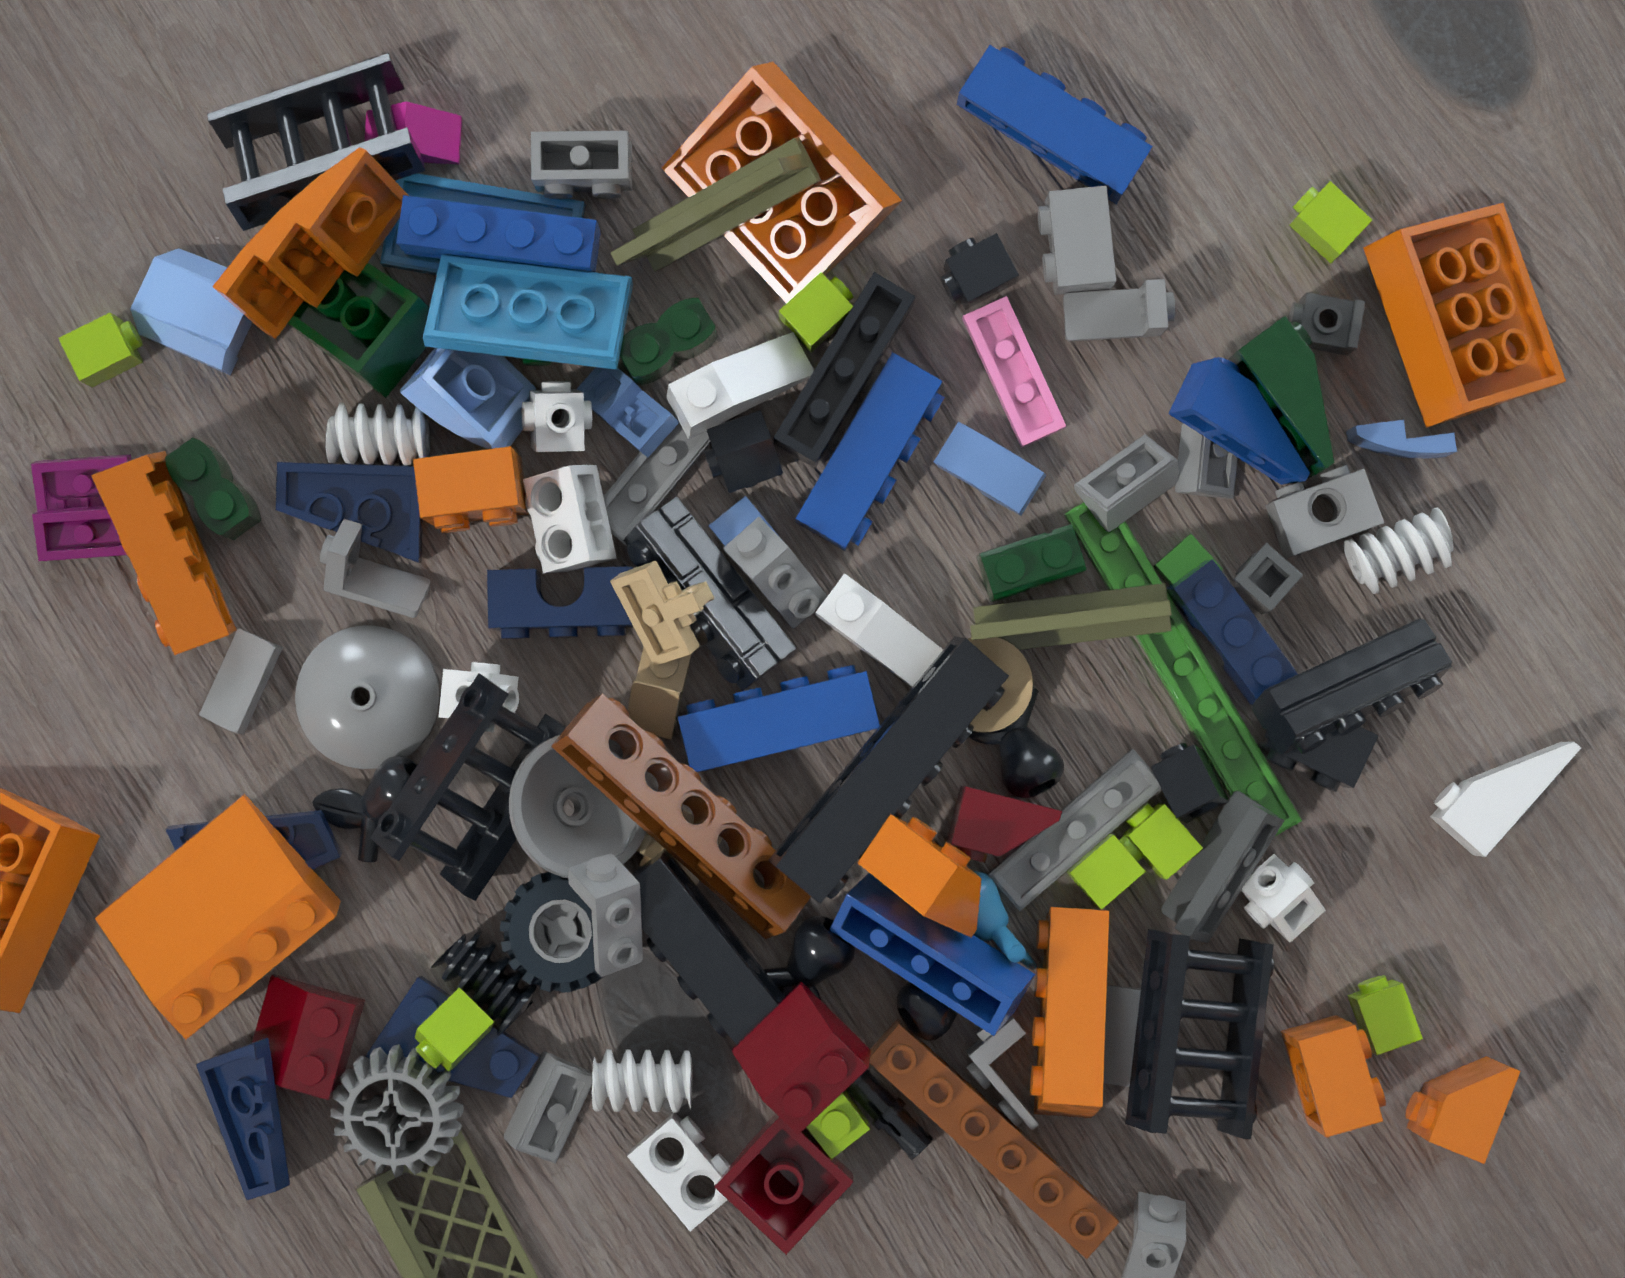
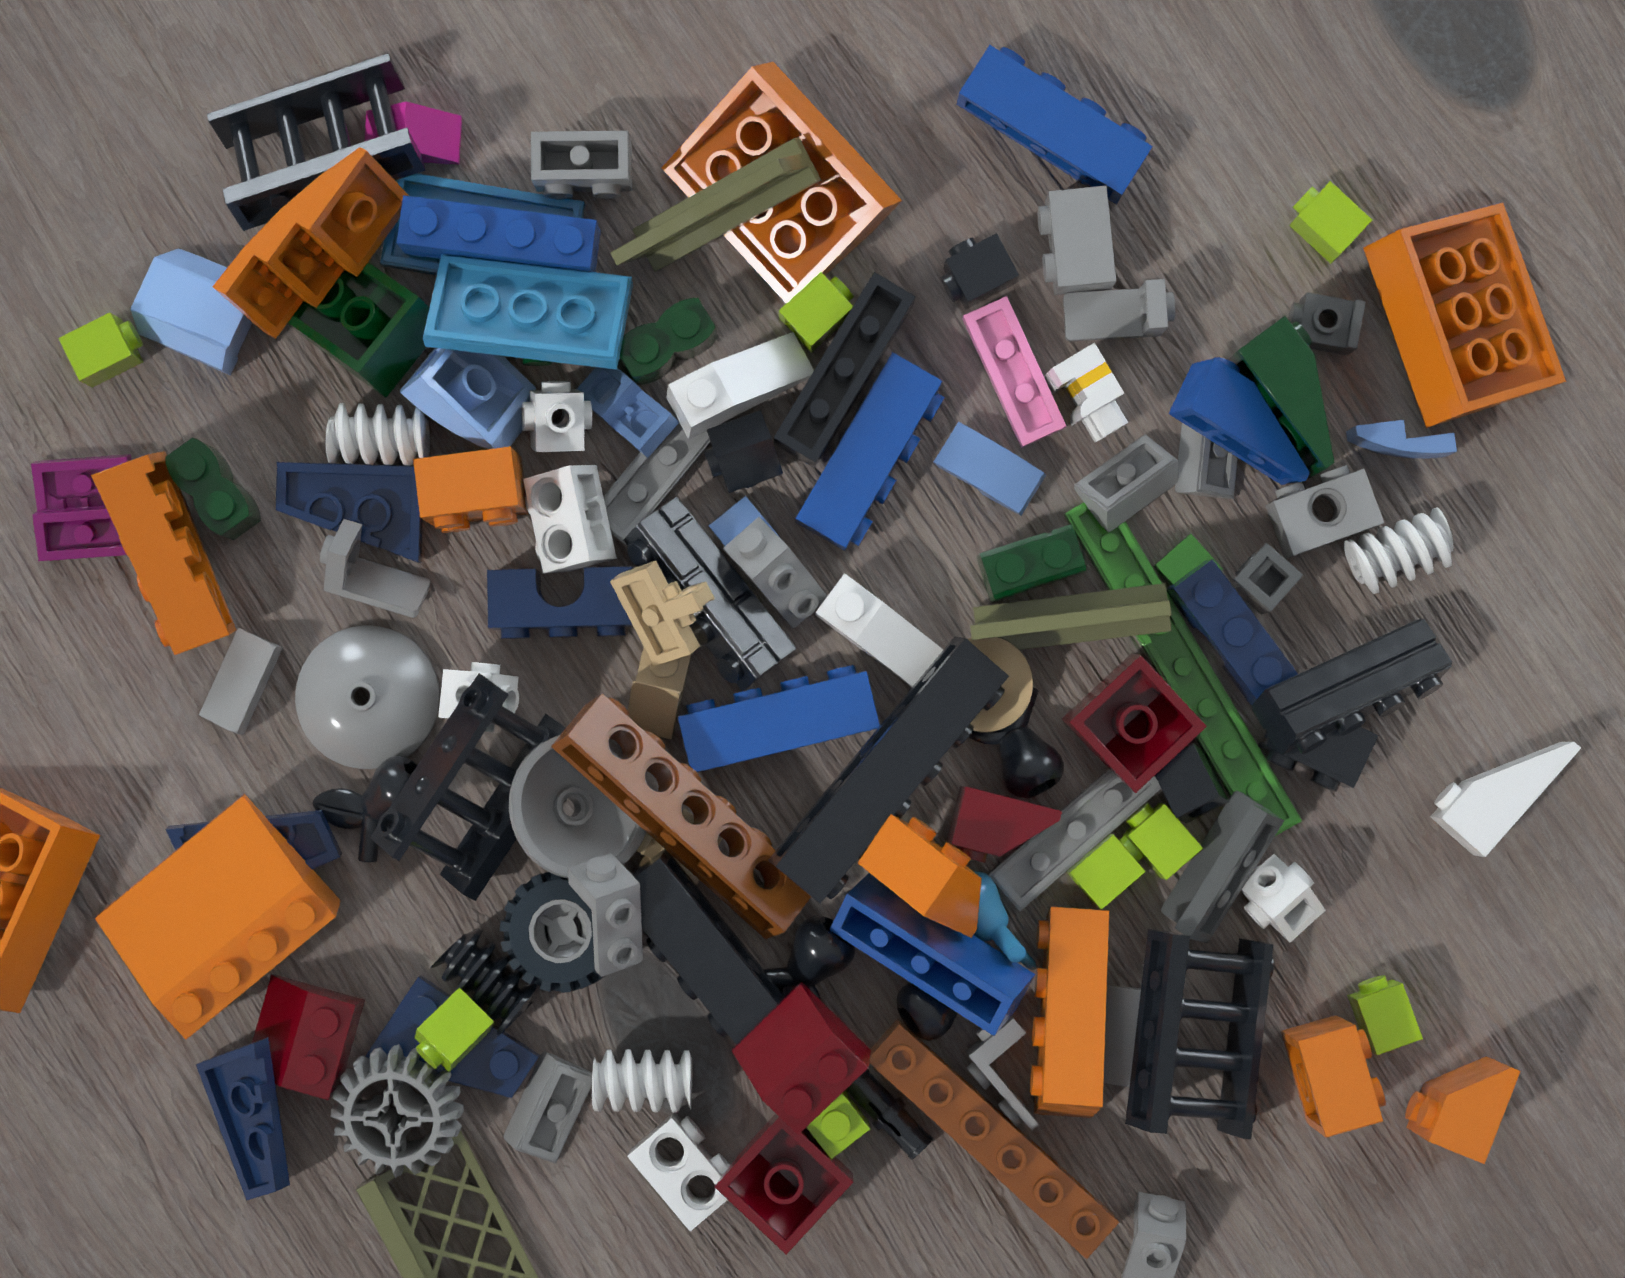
(1092, 391): none -> white hips
(1134, 722): none -> dark red slope

